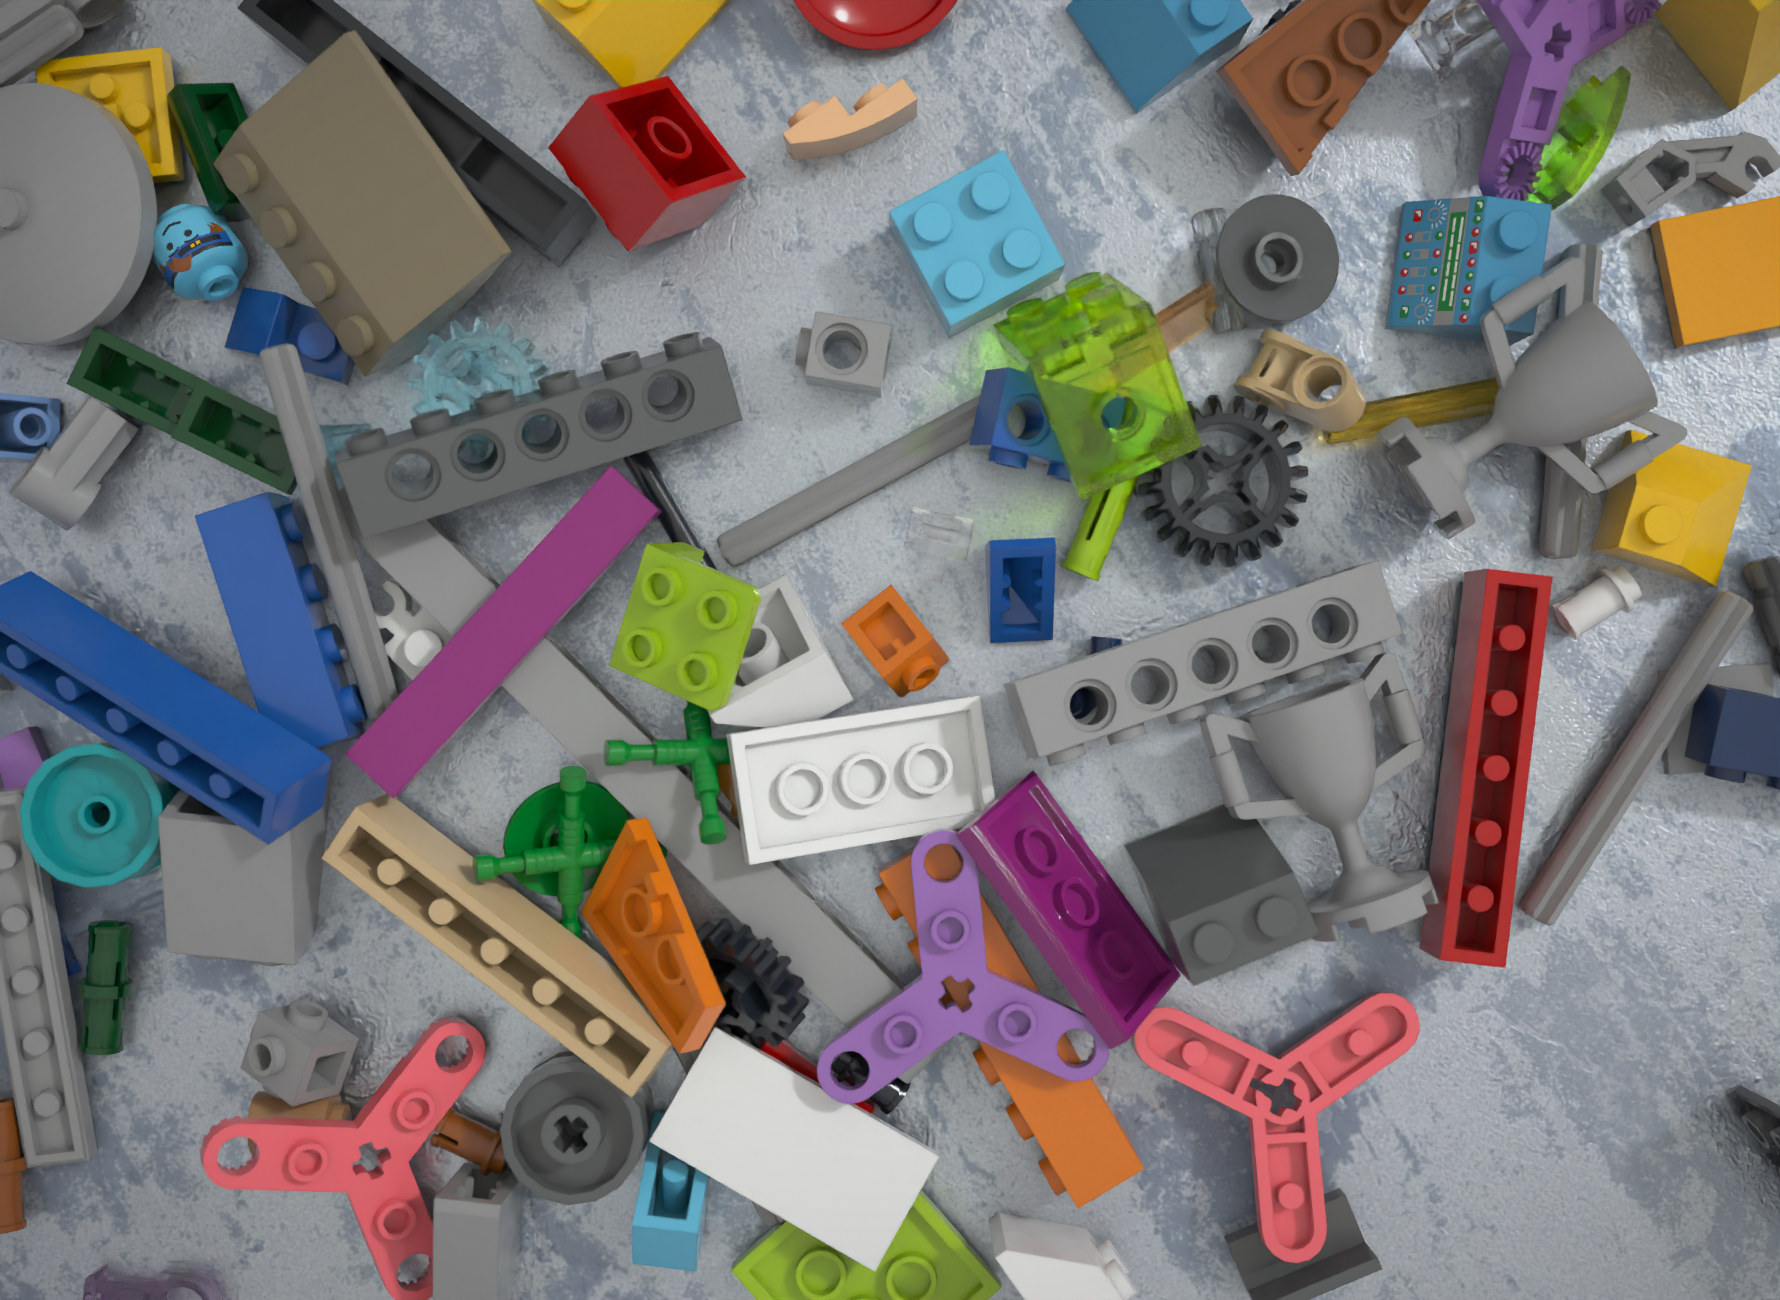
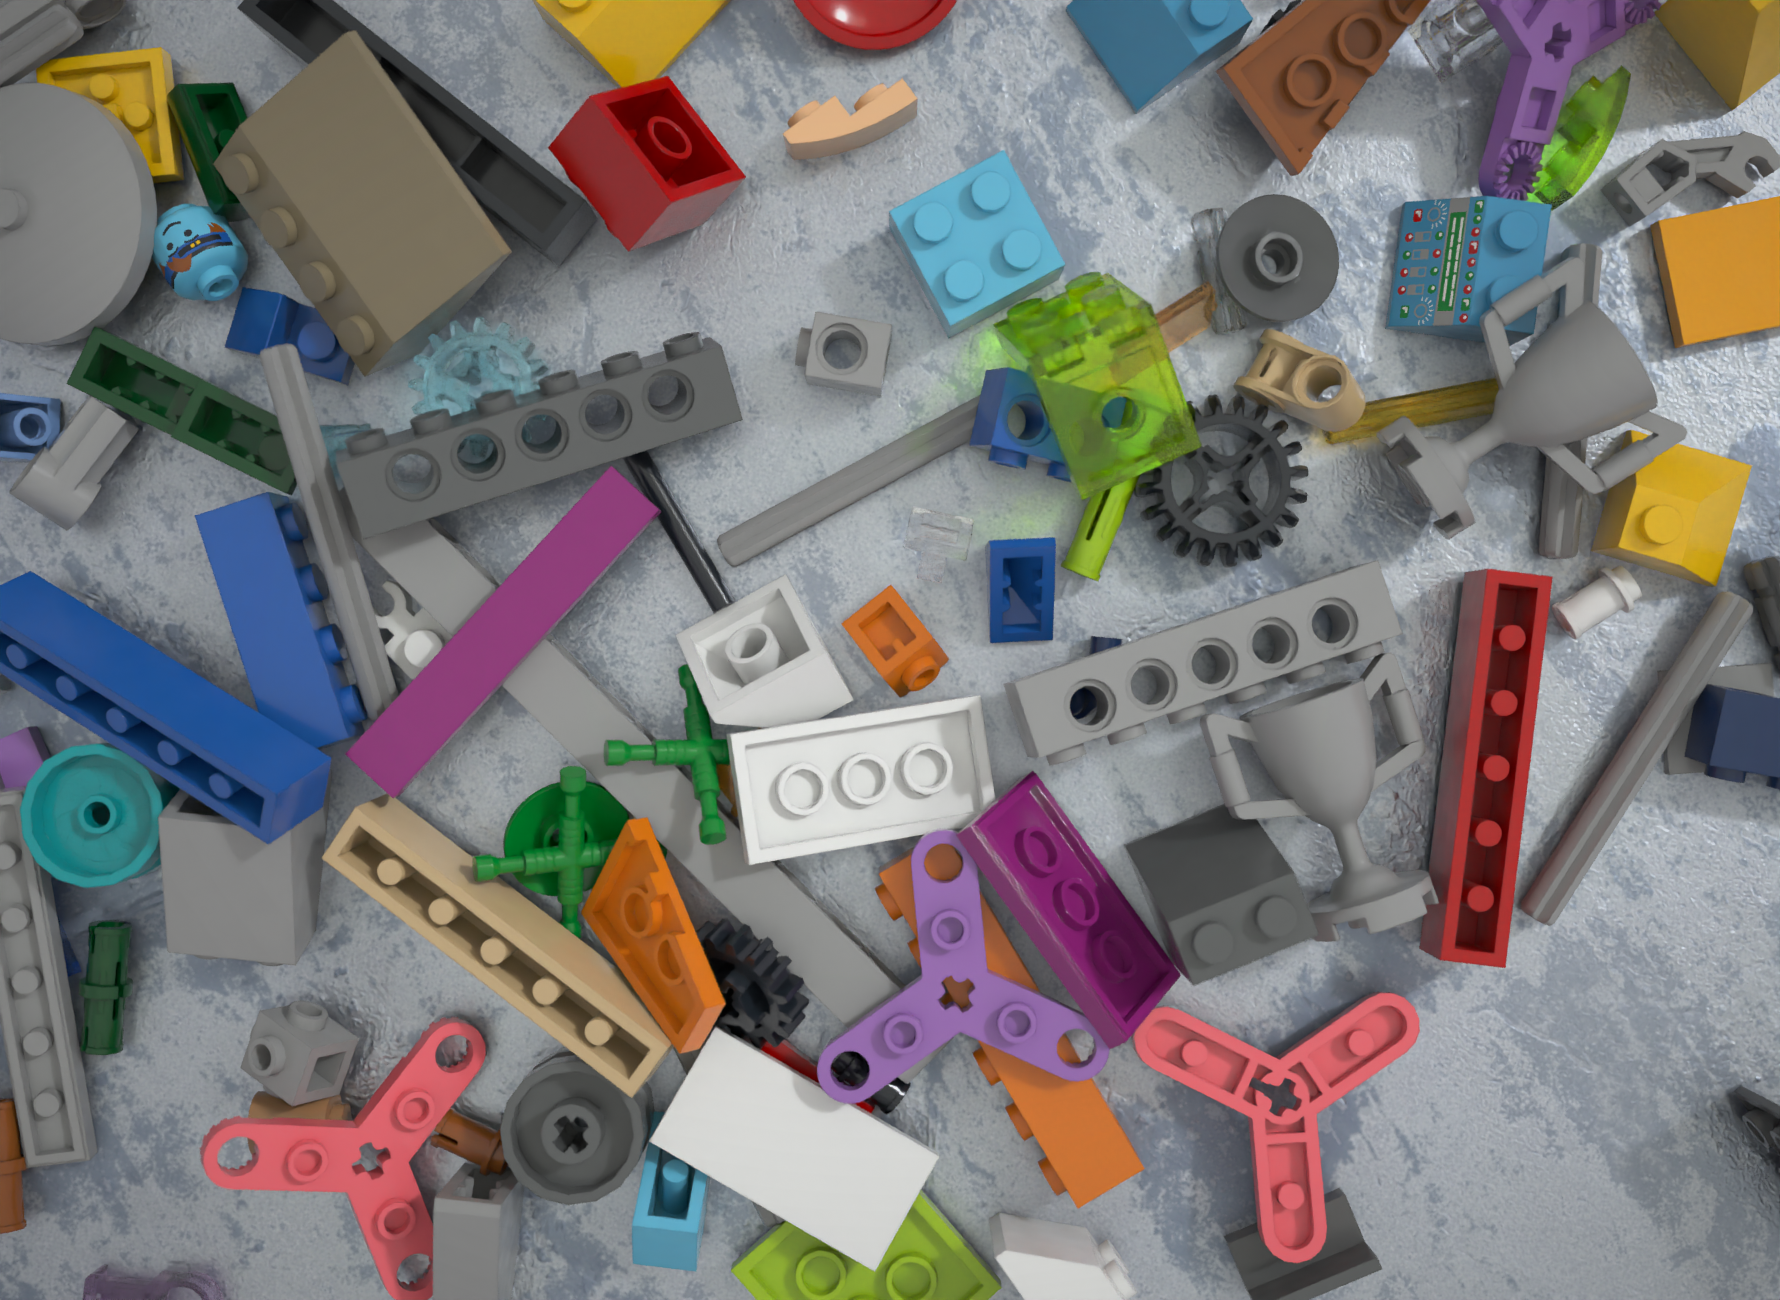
(685, 625): lime bracket -> none

